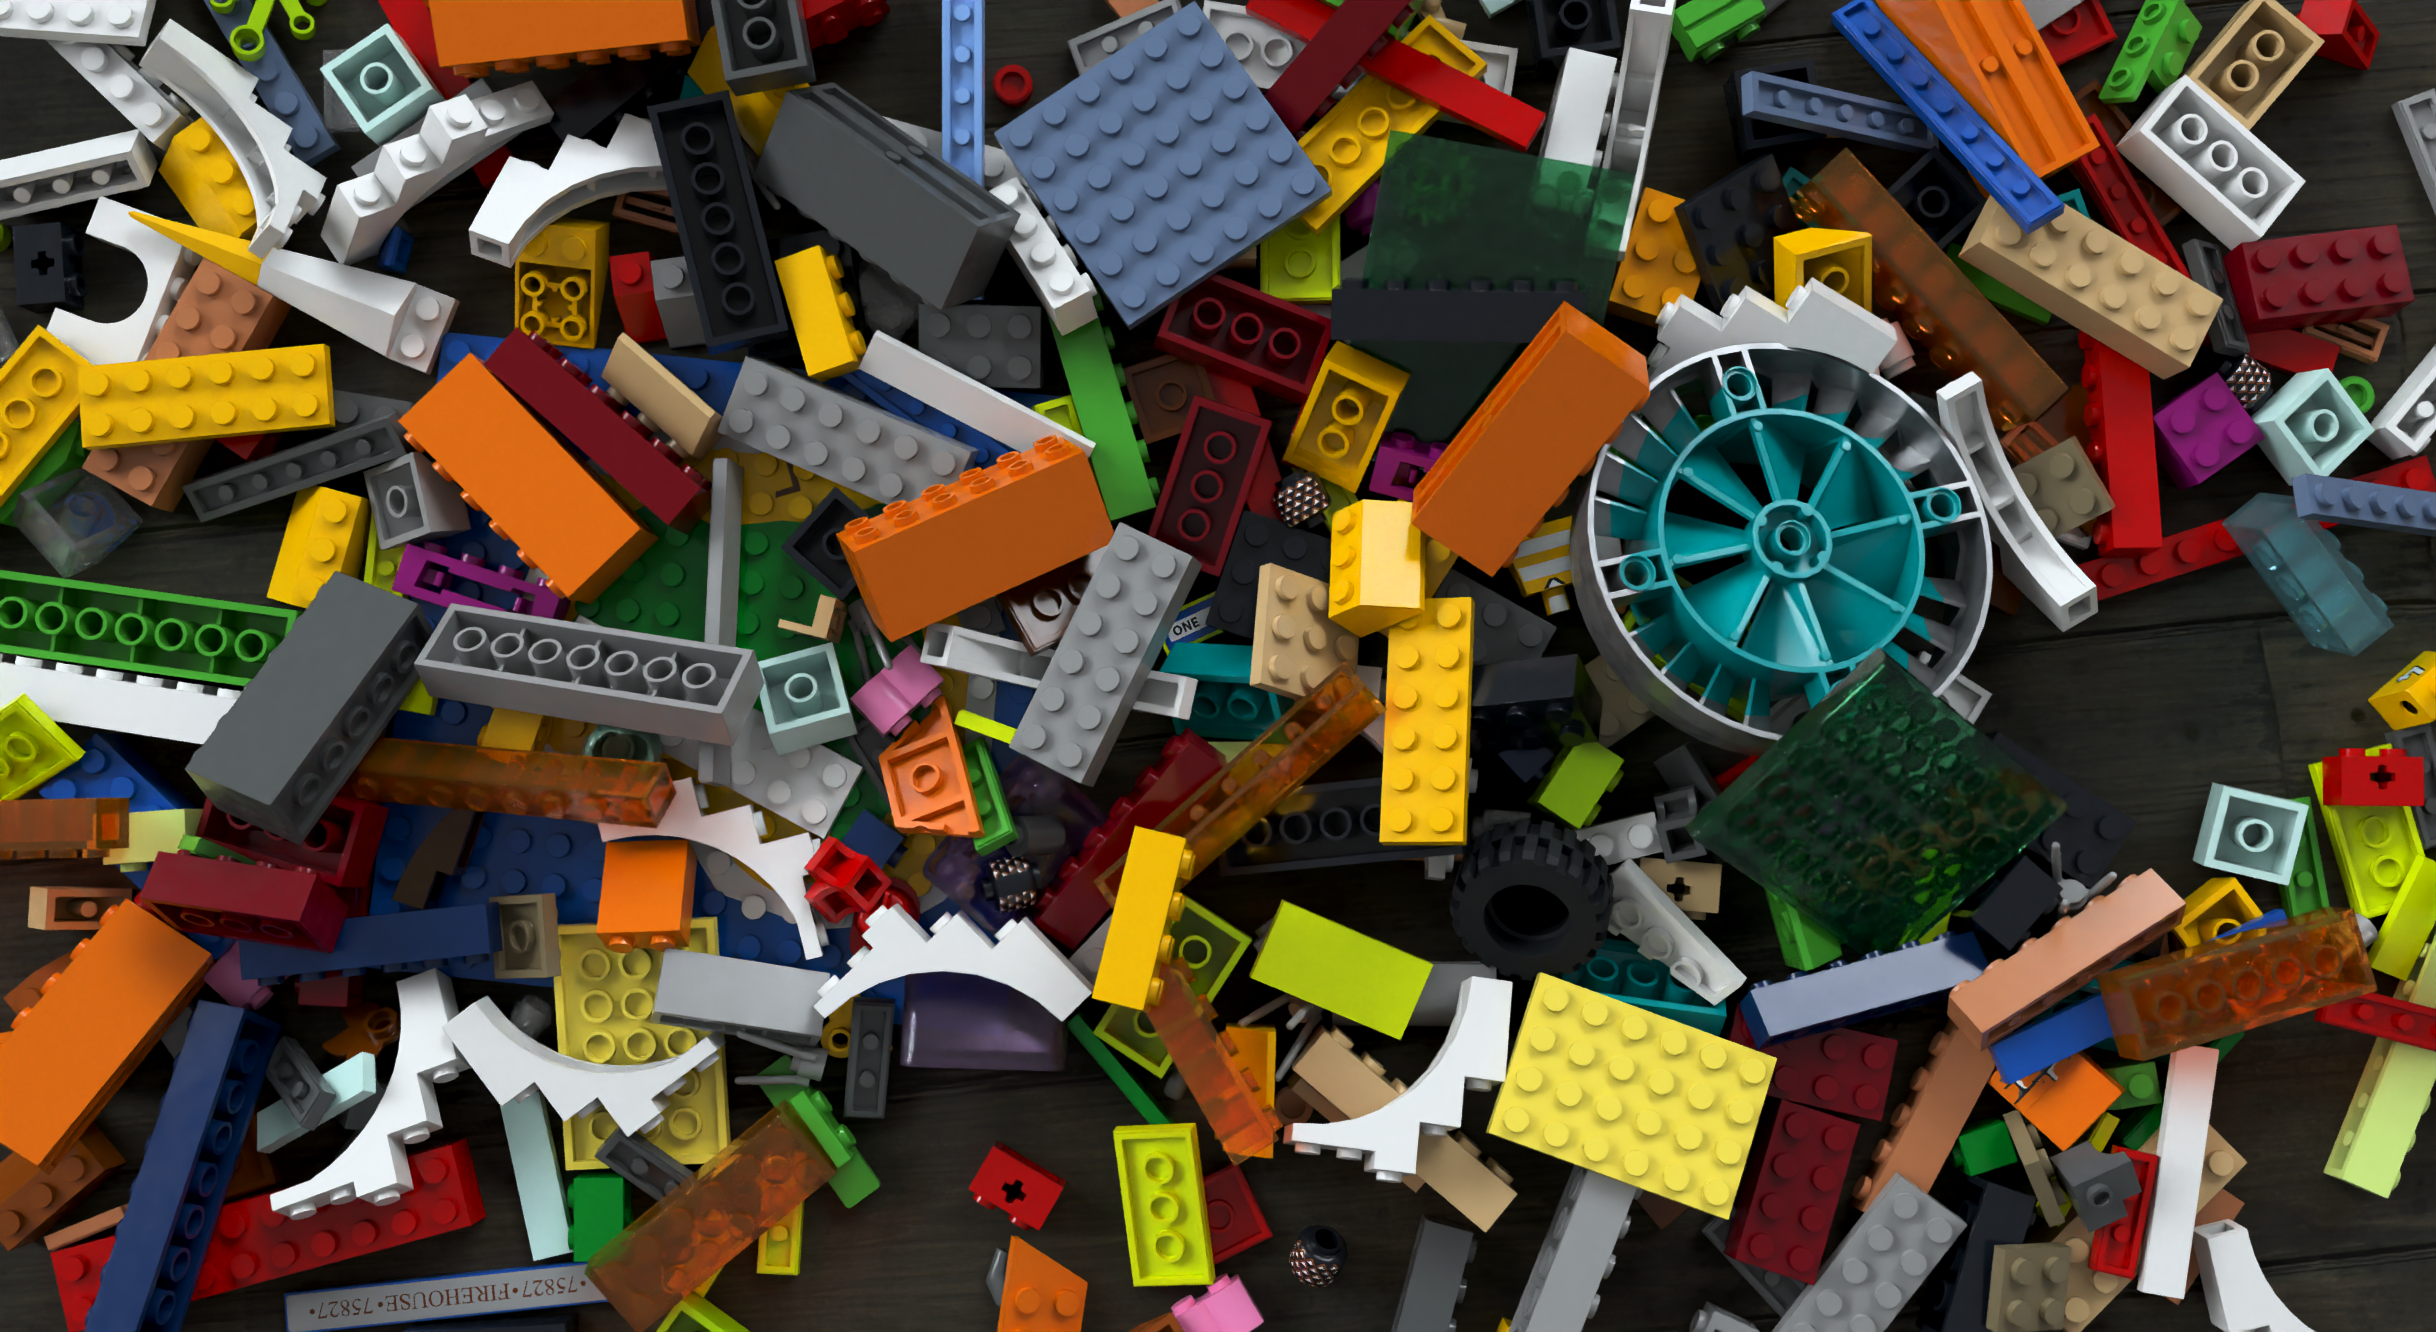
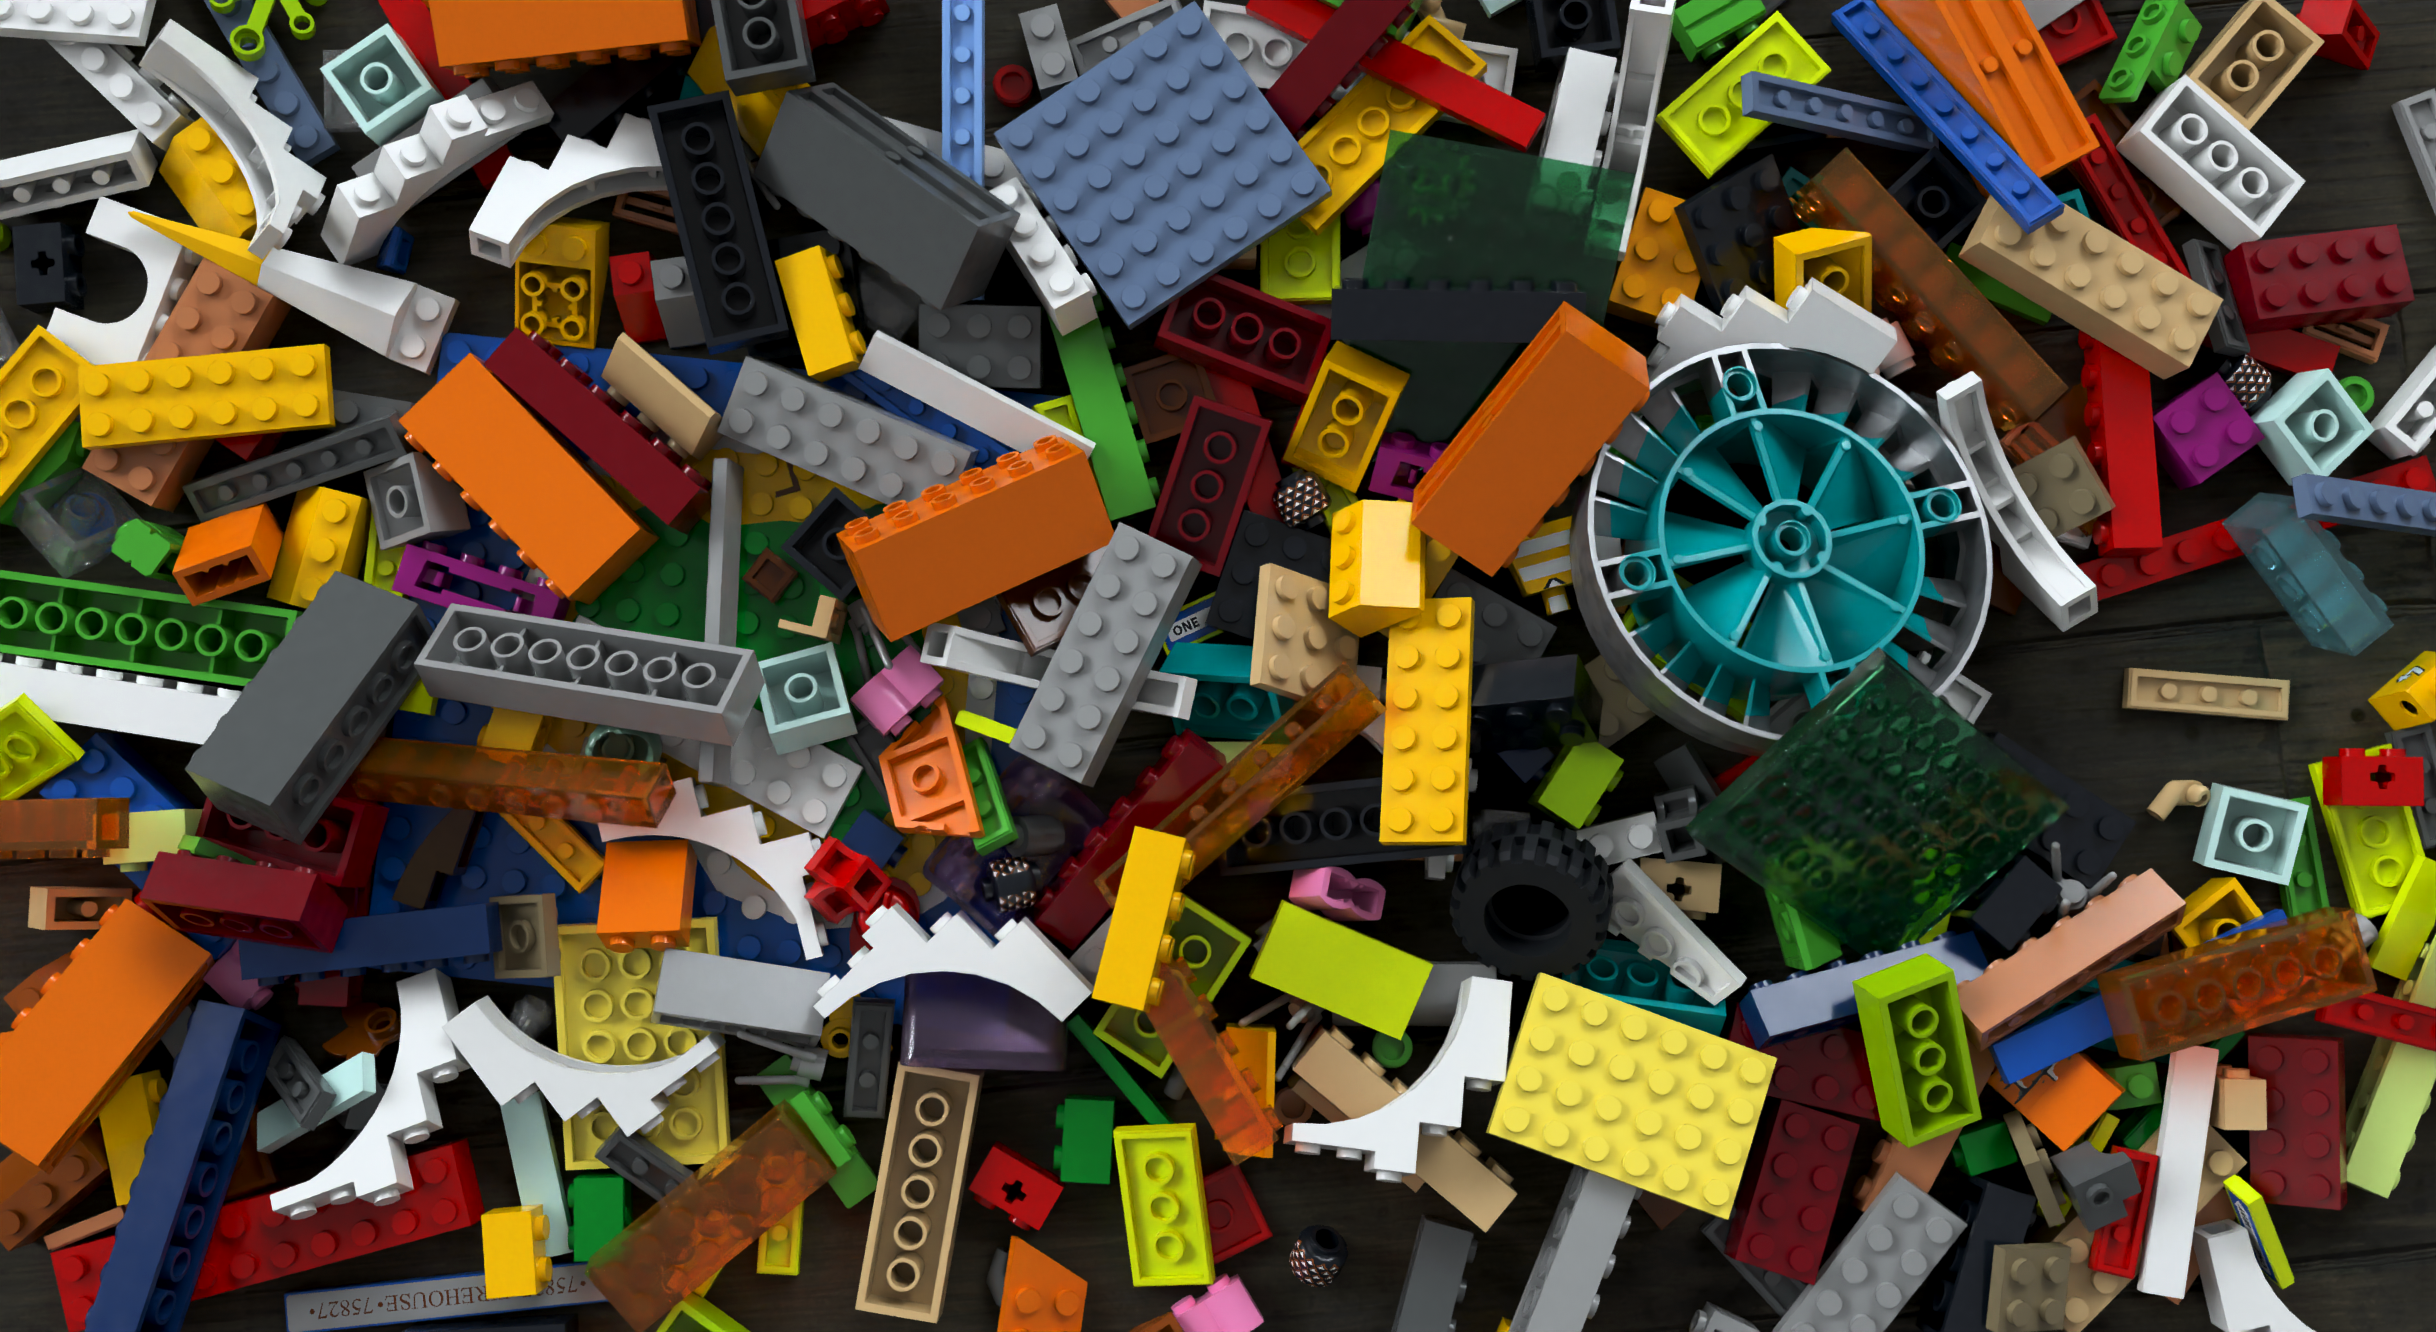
(127, 1125): none -> yellow brick
(149, 548): none -> bright green brick
(228, 554): none -> orange brick
(516, 1251): none -> yellow brick
(561, 847): none -> yellow tile
(770, 576): none -> reddish brown tile
(919, 1192): none -> tan brick
(1048, 49): none -> light grey brick
(1087, 1138): none -> green brick
(1337, 894): none -> bright pink brick
(1391, 1051): none -> bright green tile
(1709, 116): none -> neon yellow tile
(1917, 1049): none -> lime brick
(2178, 794): none -> tan arm
(2206, 694): none -> tan tile
(2238, 1100): none -> tan brick
(2254, 1216): none -> neon yellow tile
(2304, 1146): none -> dark red brick

